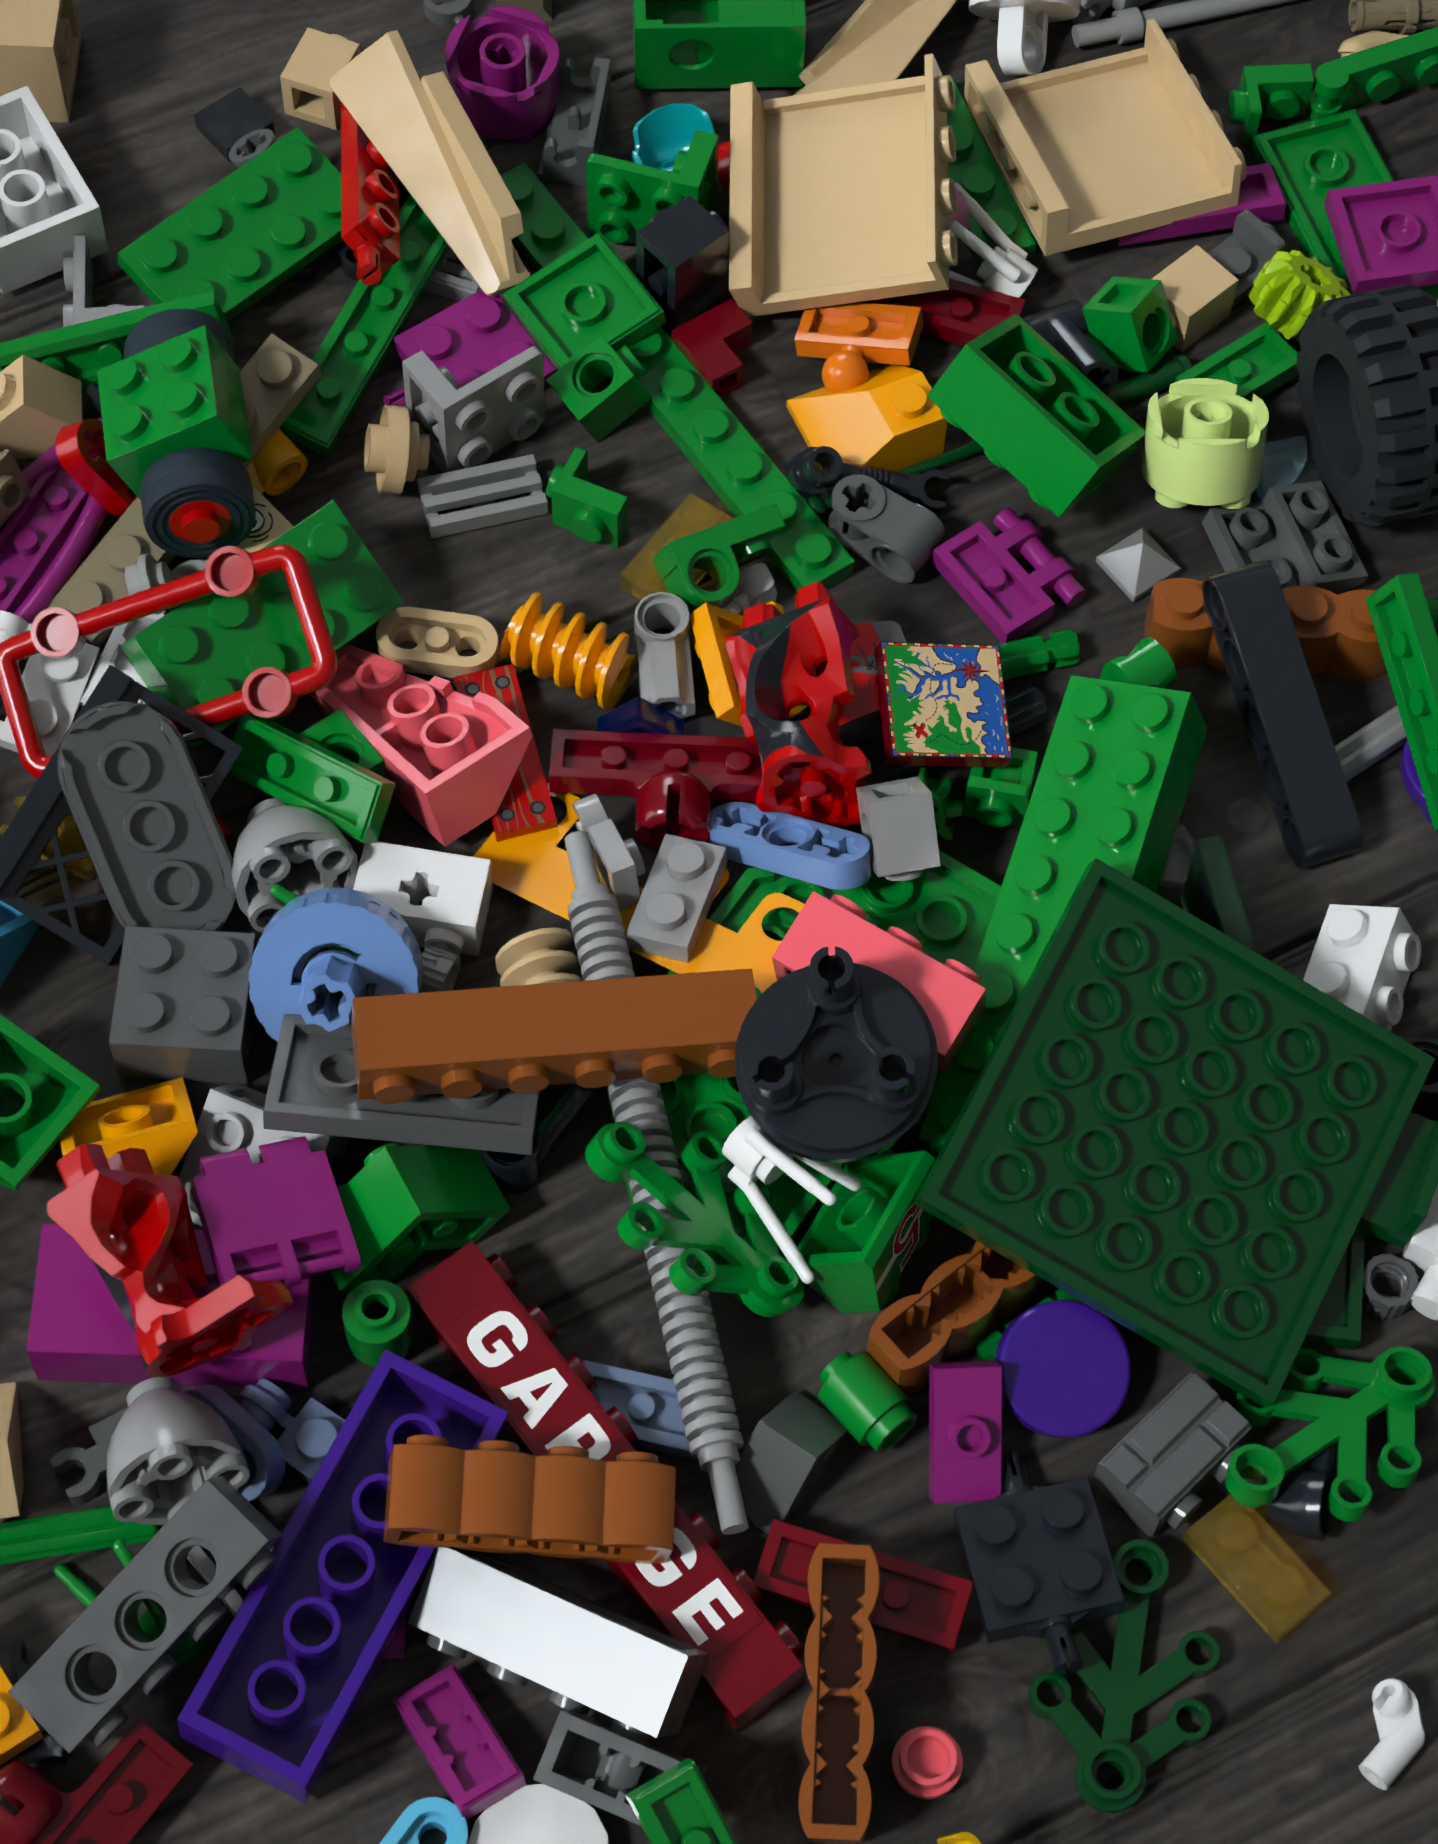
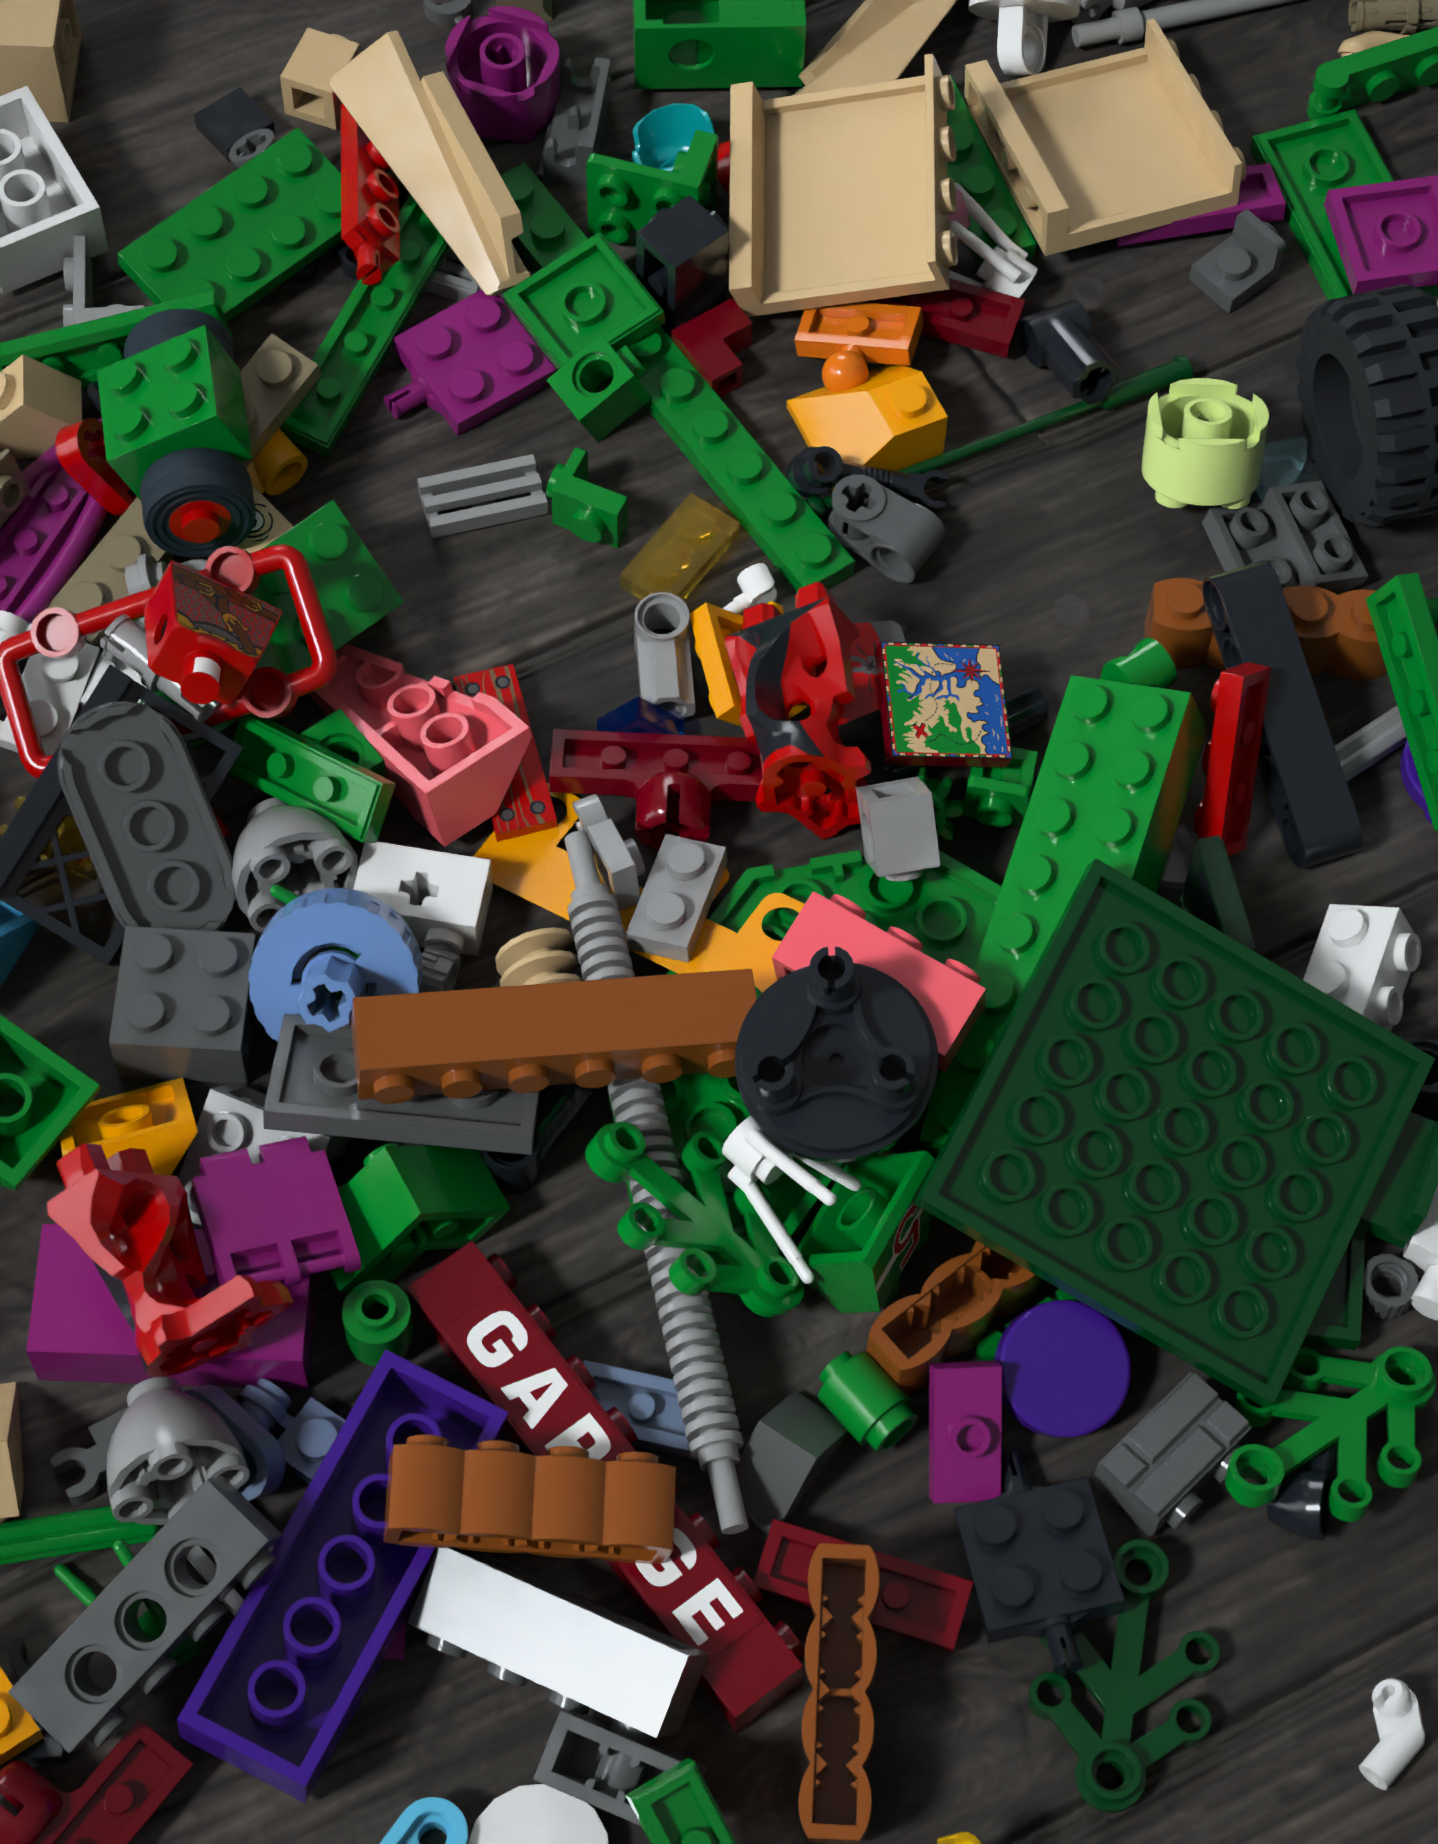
(130, 646): none -> light grey pin
(205, 634): none -> red torso
(395, 450): tan plate -> none
(439, 641): tan plate -> none
(459, 1742): magenta plate -> none
(479, 417): light grey bracket -> none
(568, 652): light orange piece -> none
(714, 553): green plate -> none
(816, 853): medium blue beam -> none
(927, 1762): coral plate -> none
(997, 585): magenta plate -> none
(1034, 653): green axle -> none
(1035, 415): green brick -> none
(1131, 322): green brick -> none
(1137, 564): light grey slope -> none
(1197, 294): tan brick -> none
(1233, 754): none -> red plate
(1254, 362): green plate -> none
(1256, 1567): clear yellow plate -> none
(1269, 93): green bracket -> none
(1292, 289): lime gear -> none

